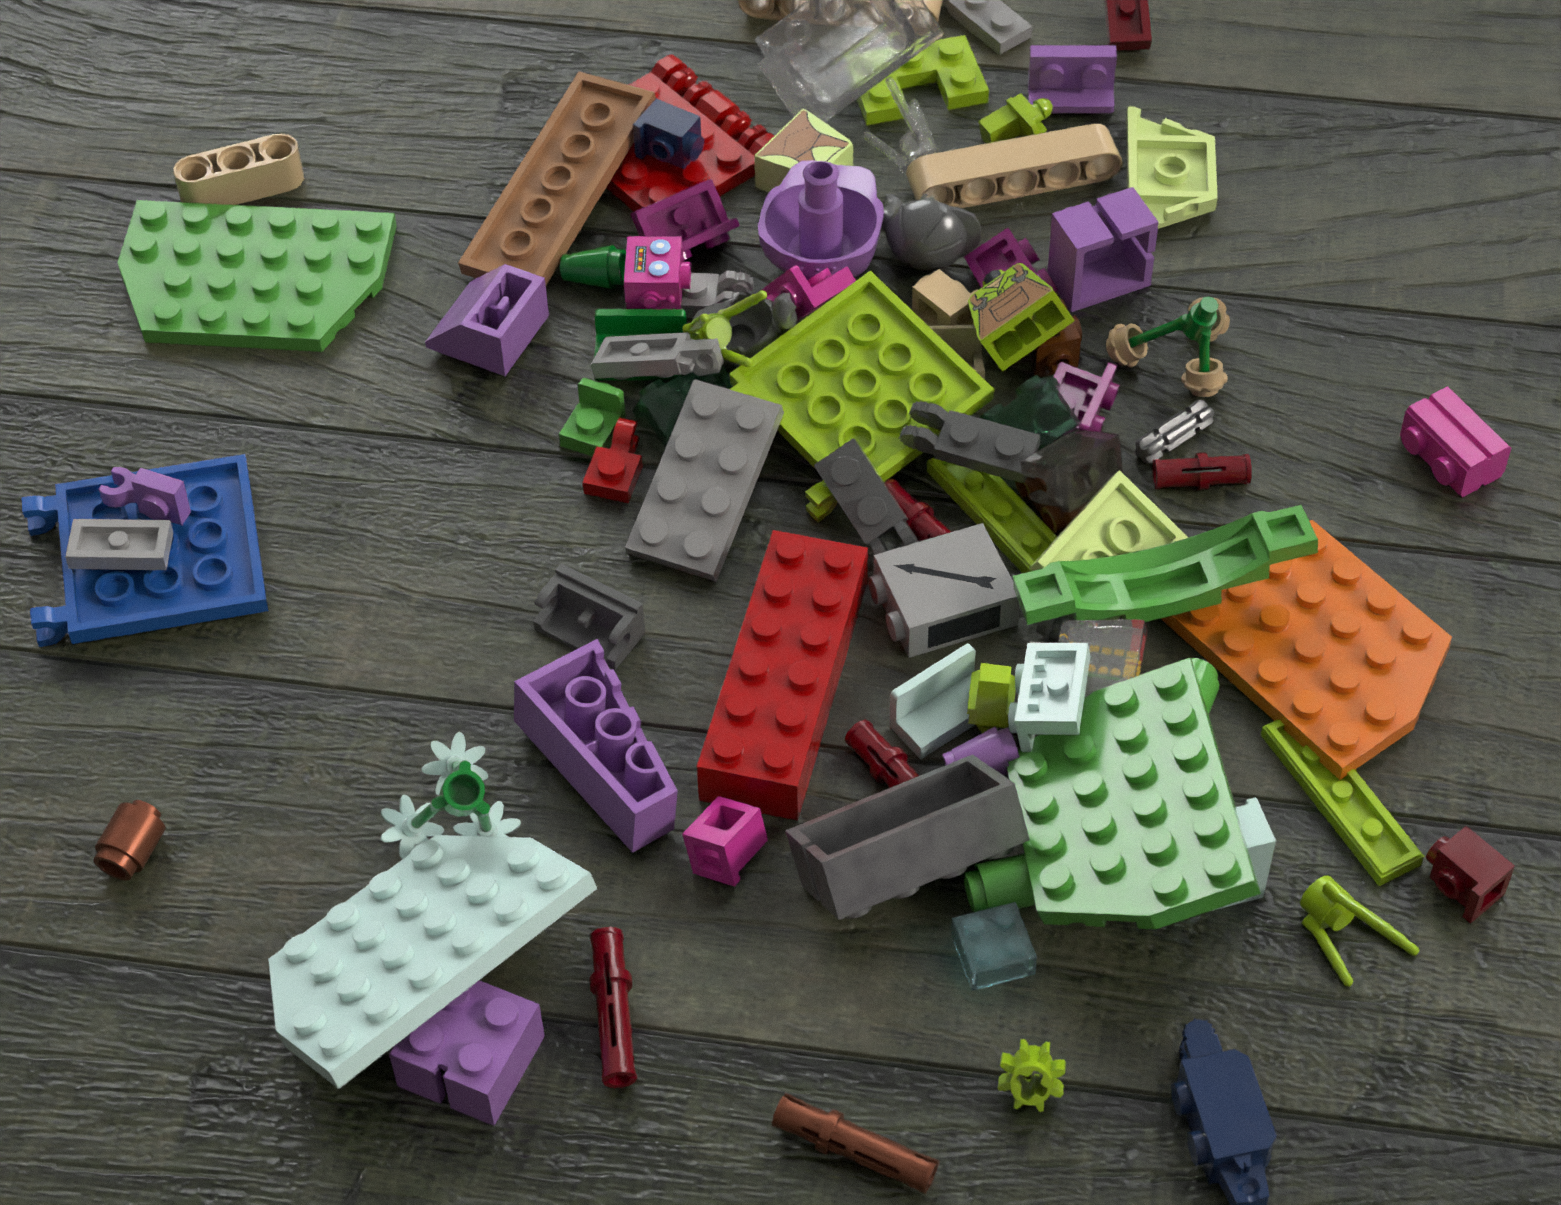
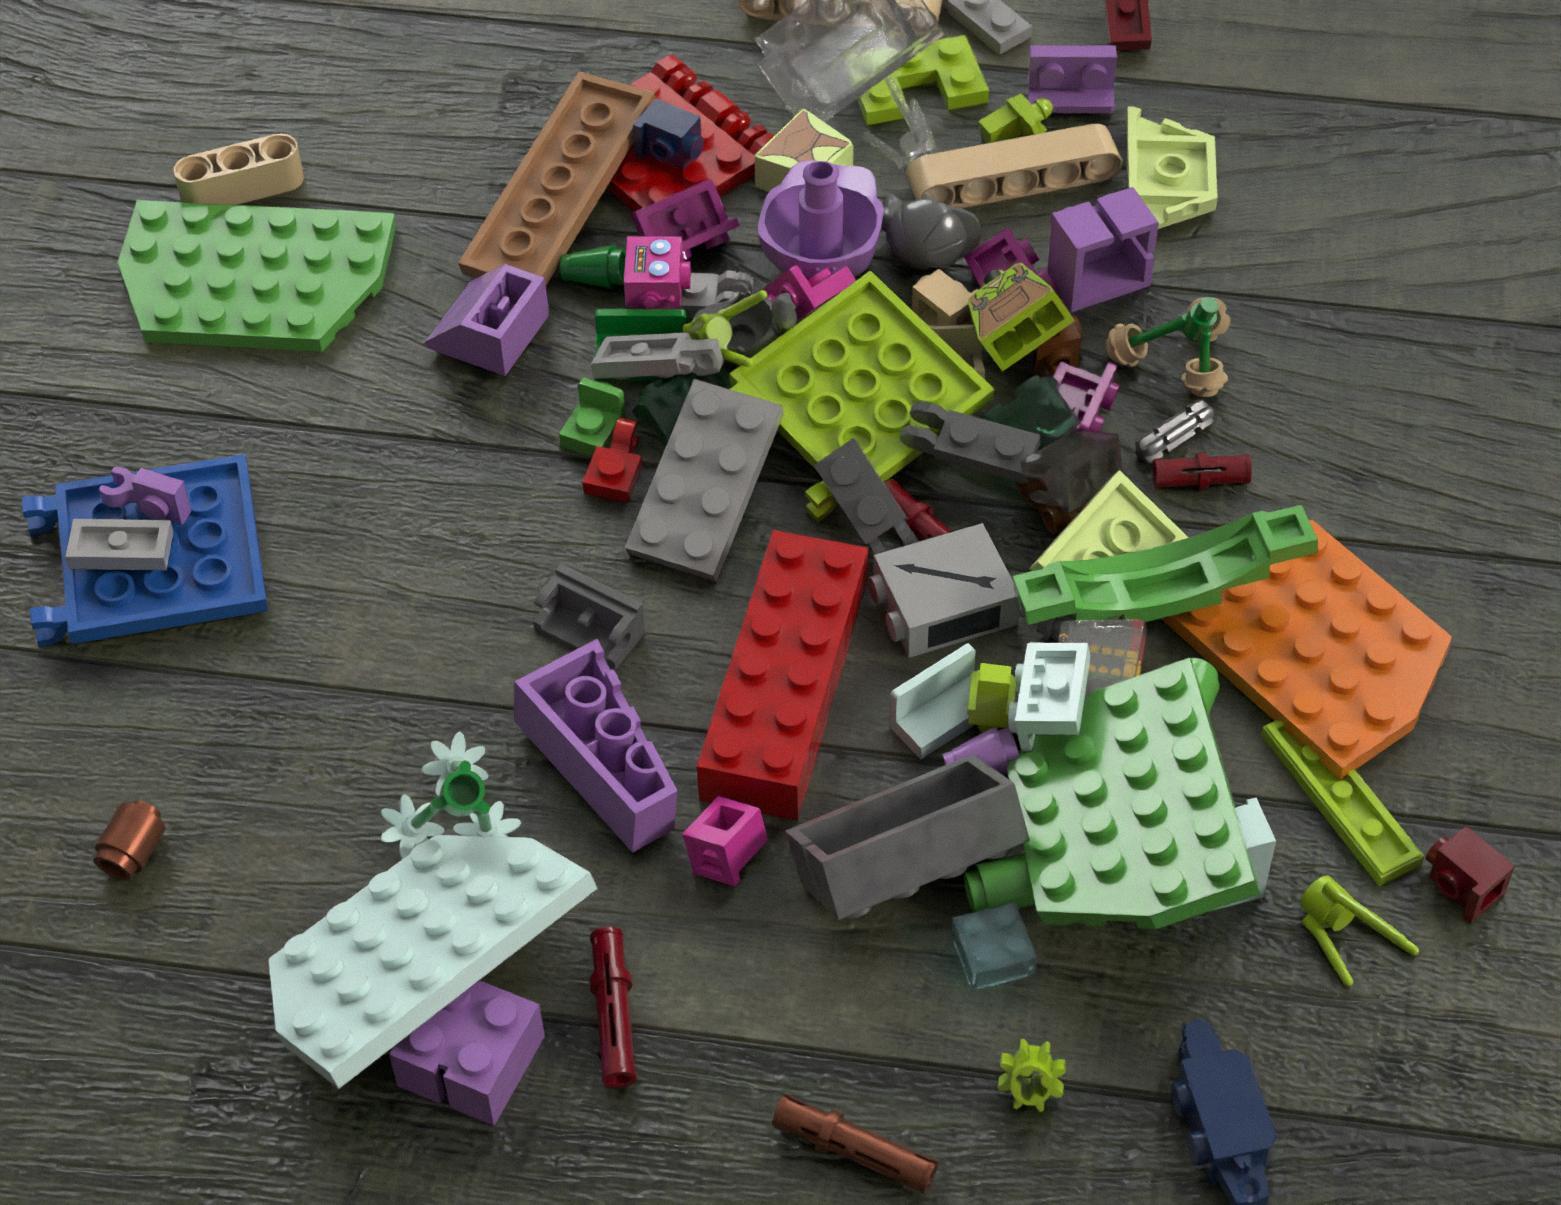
(885, 762): dark red pin -> none
(1004, 514): lime tile -> none
(1454, 442): dark pink brick -> none

